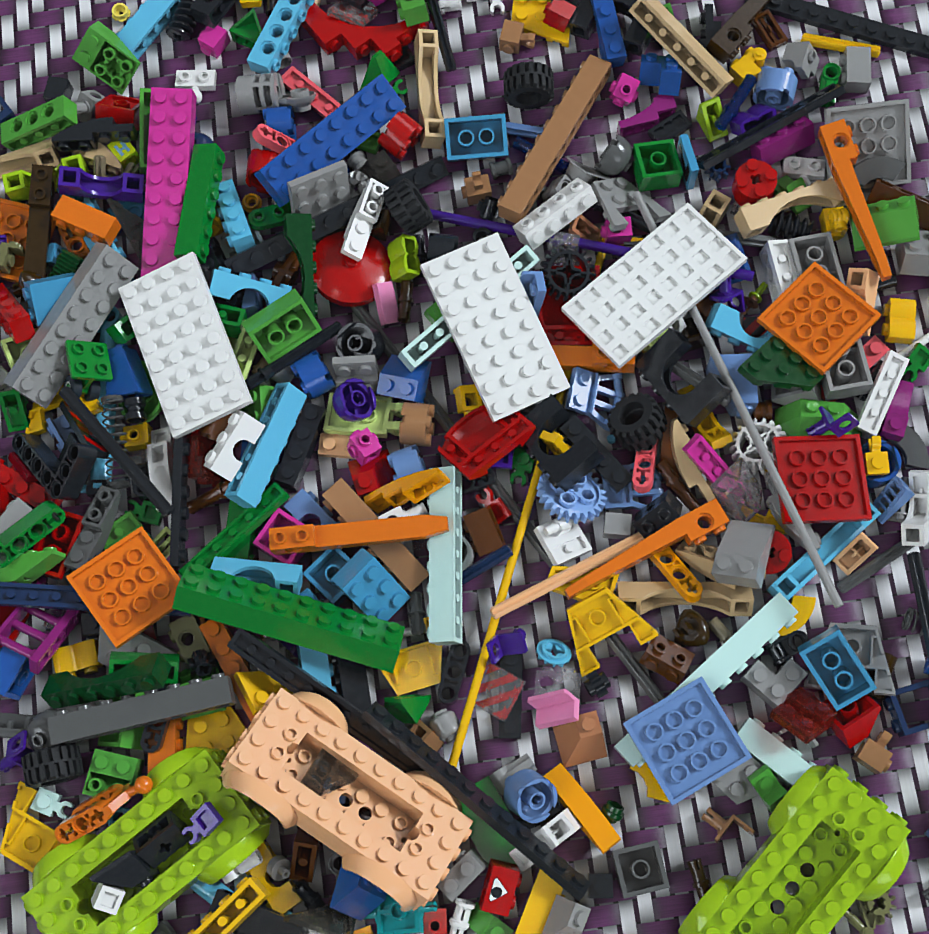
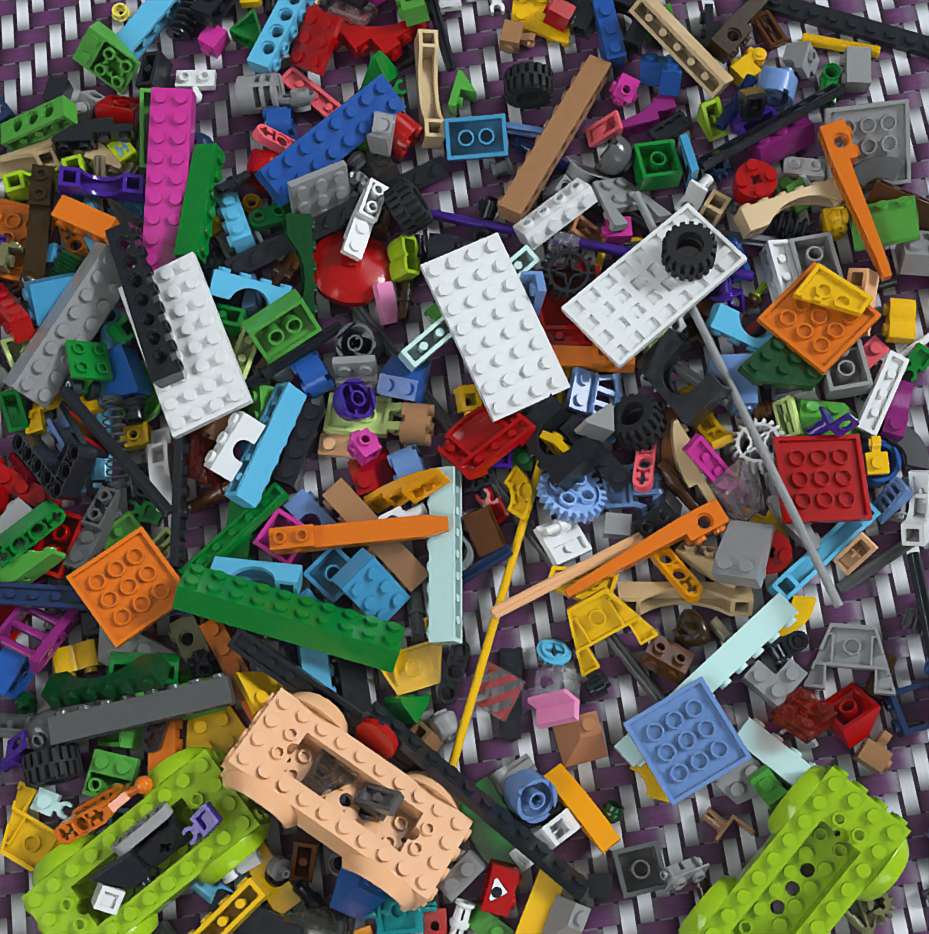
(26, 703): none -> dark green plate
(119, 239): none -> black brick
(142, 828): none -> light grey beam
(154, 70): none -> black brick
(232, 184): none -> black pin
(315, 41): none -> red plate
(377, 737): none -> red tile
(378, 800): none -> dark grey slope
(382, 133): none -> light grey slope
(461, 91): none -> bright green slope
(476, 188): medium nougat brick -> none
(507, 644): dark purple bracket -> none
(521, 494): none -> yellow tile
(599, 425): none -> light grey slope
(604, 129): none -> coral slope
(692, 871): none -> light grey hinge
(693, 236): none -> black tyre
(696, 192): none -> white bracket
(751, 103): none -> black slope
(790, 416): none -> yellowish green tile
(833, 292): none -> yellow wing
(836, 667): dark azure brick -> none

